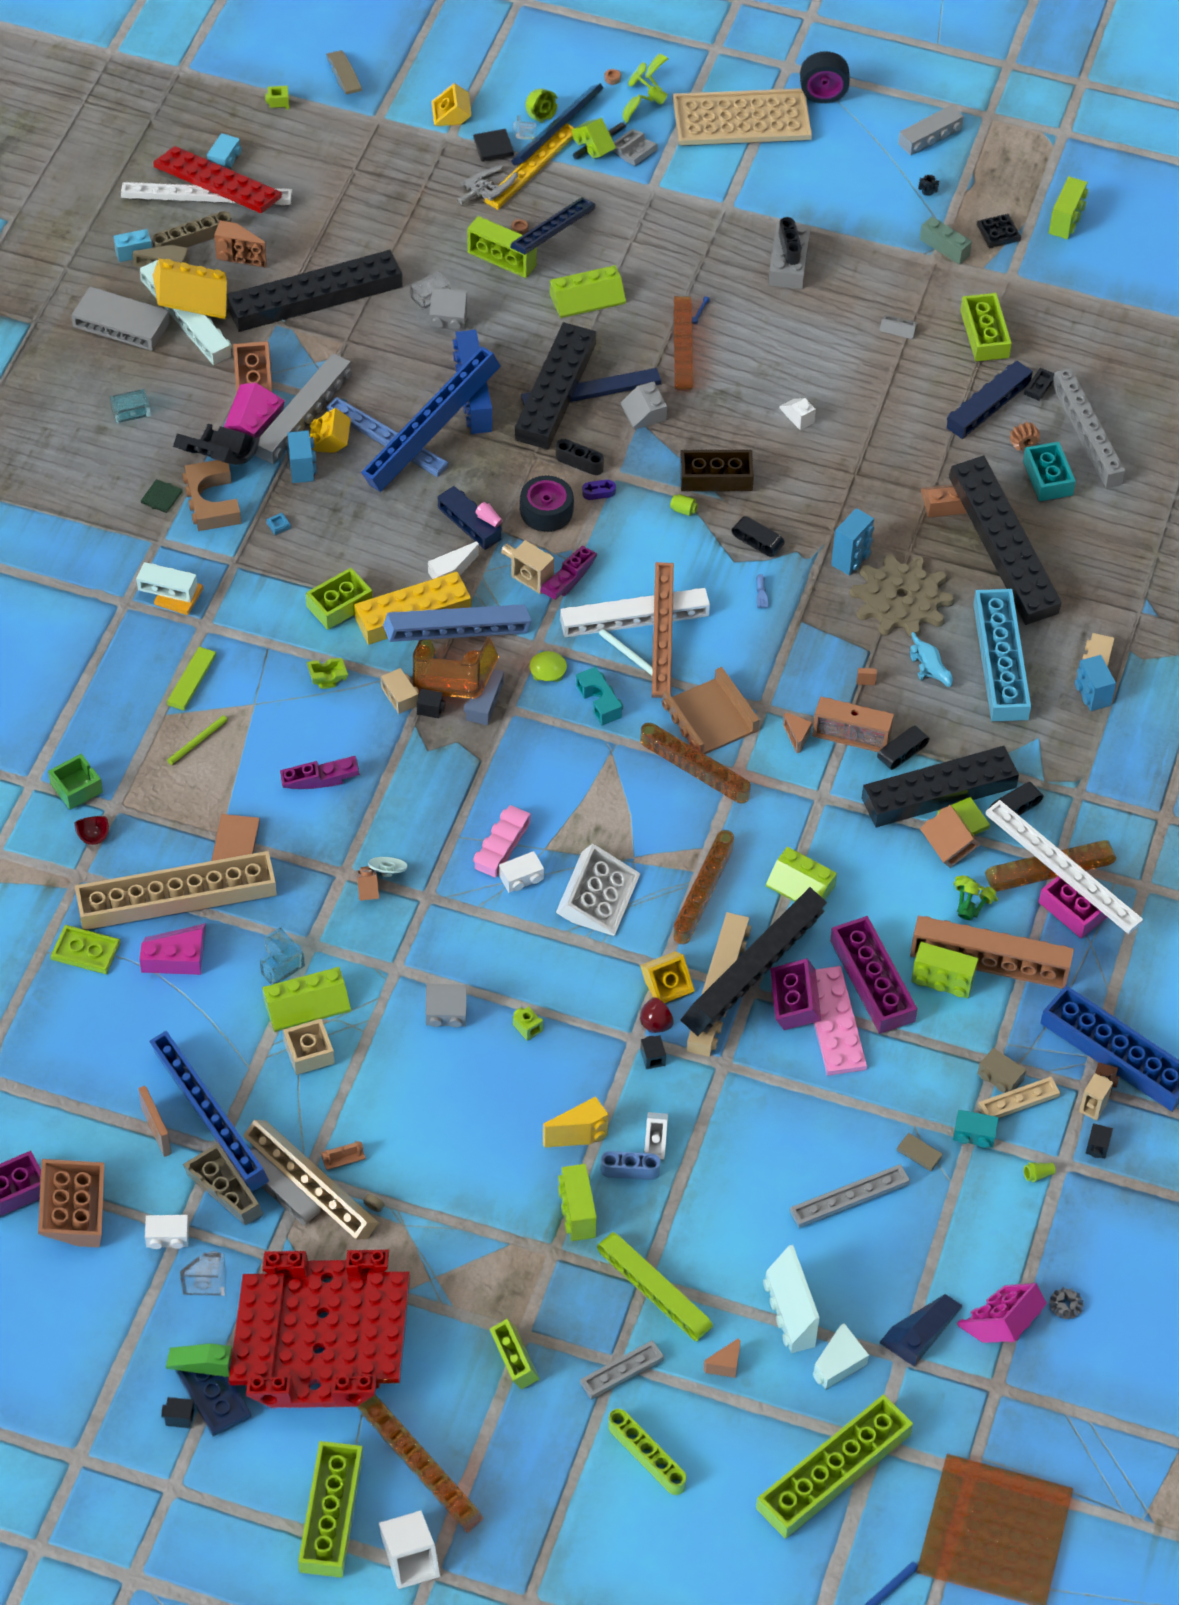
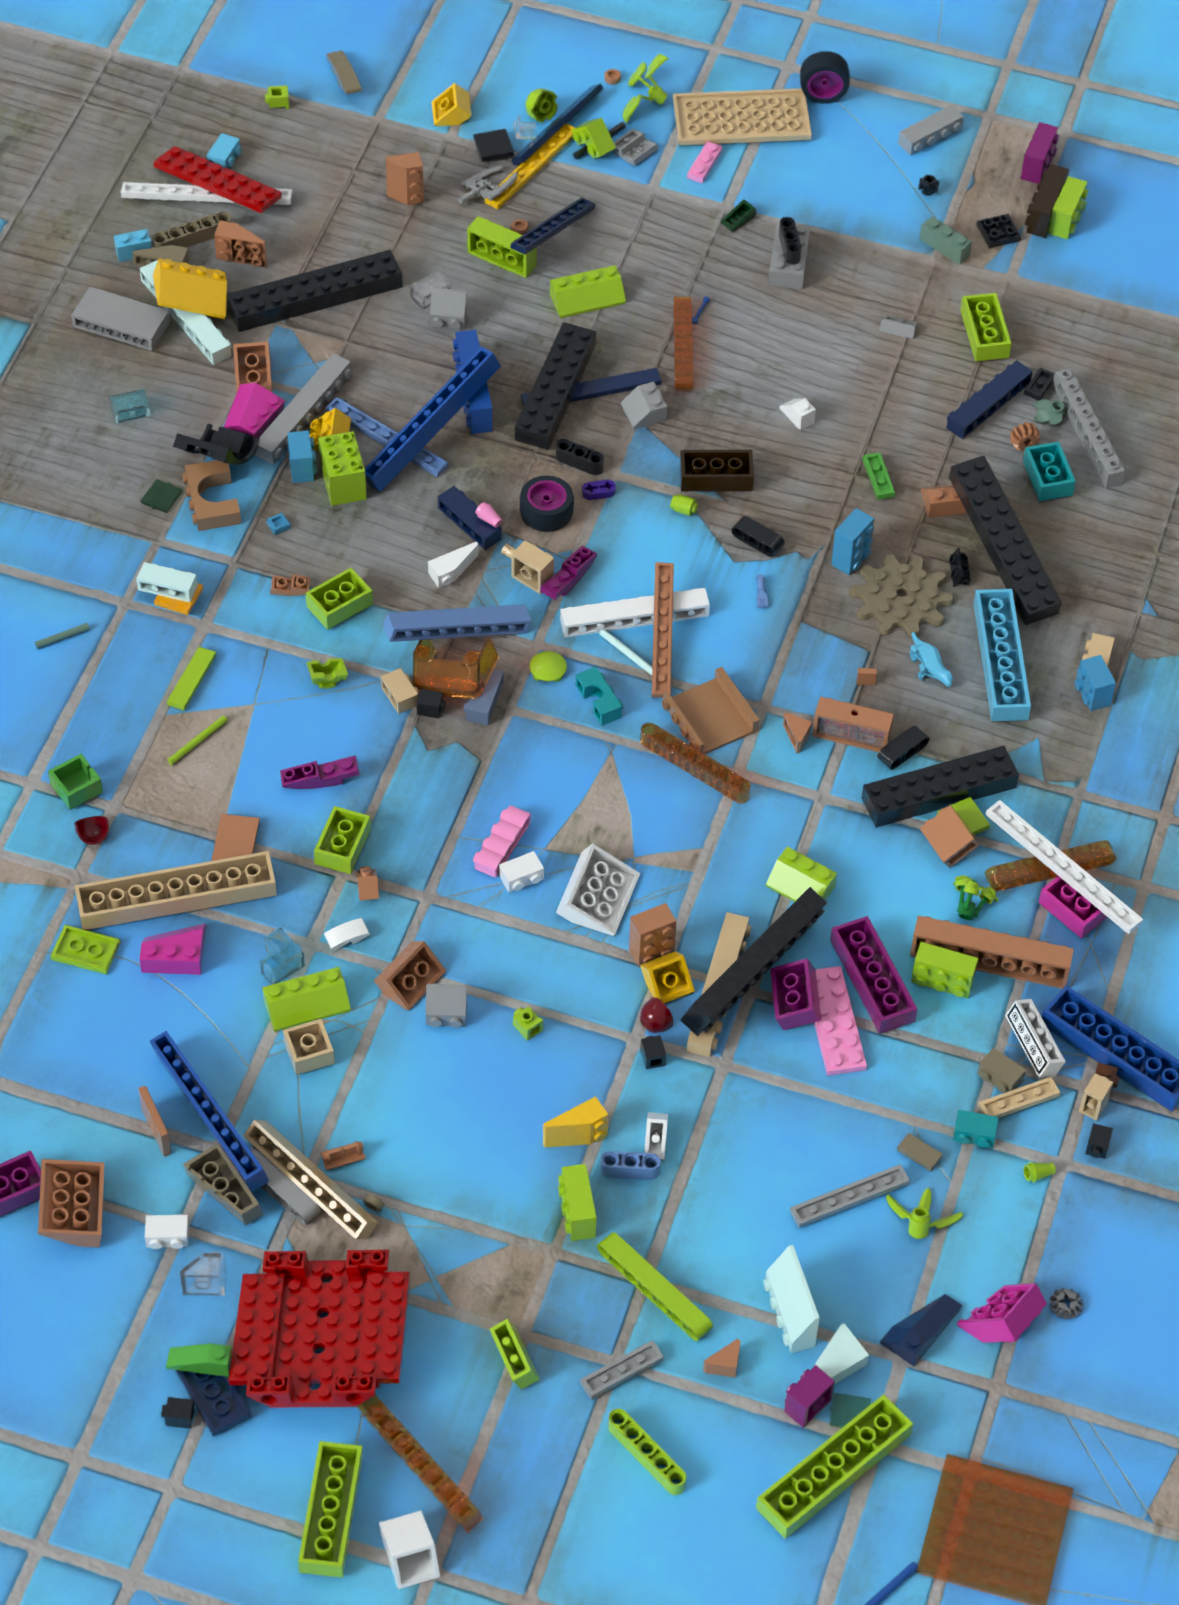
(62, 635): none -> sand green bar
(290, 586): none -> nougat slope
(342, 468): none -> lime container
(342, 840): none -> lime brick
(347, 932): none -> white slope
(387, 865): light aqua dish -> none
(405, 178): none -> nougat slope
(408, 974): none -> nougat slope
(434, 594): yellow brick -> none
(652, 934): none -> nougat brick
(703, 894): clear orange beam -> none
(704, 162): none -> bright pink plate
(743, 205): none -> dark green slope
(808, 1395): none -> magenta brick
(846, 1408): none -> clear green piece
(878, 476): none -> bright green plate
(920, 1218): none -> lime plant
(959, 566): none -> black hinge
(1022, 798): black beam -> none
(1035, 1038): none -> white brick
(1040, 152): none -> magenta brick
(1043, 202): none -> dark brown brick
(1049, 411): none -> sand green plate

